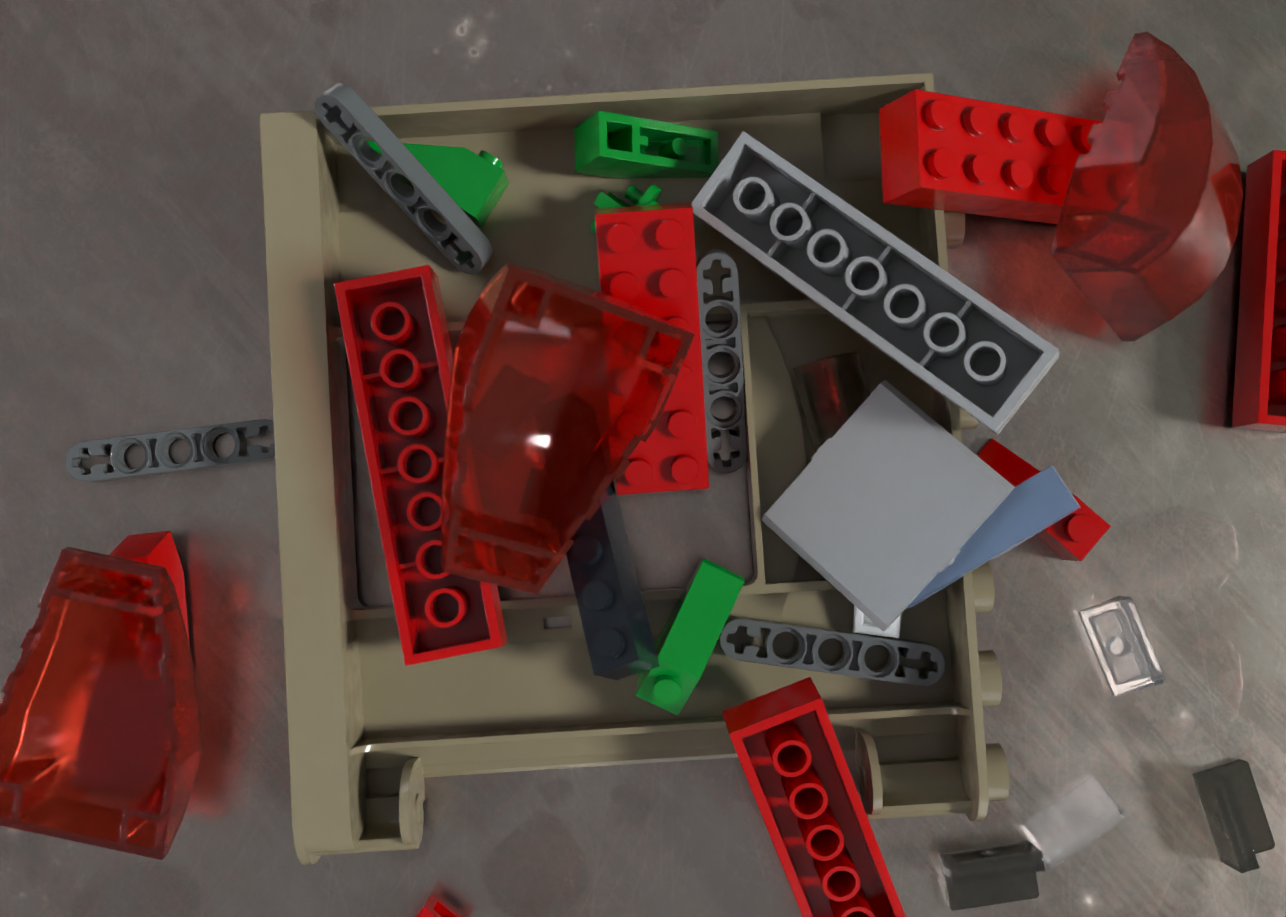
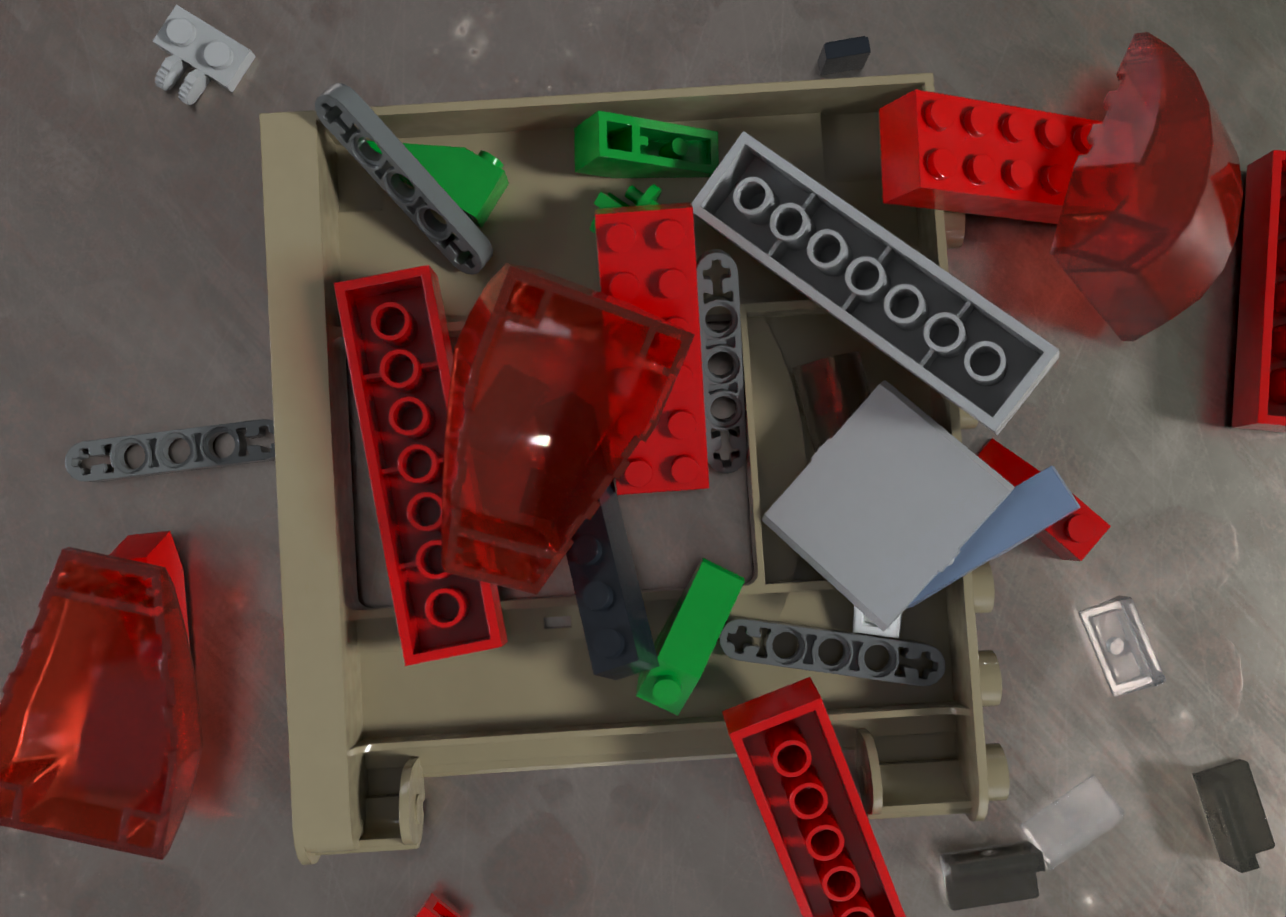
(205, 50): none -> light grey hinge
(844, 55): none -> black tile

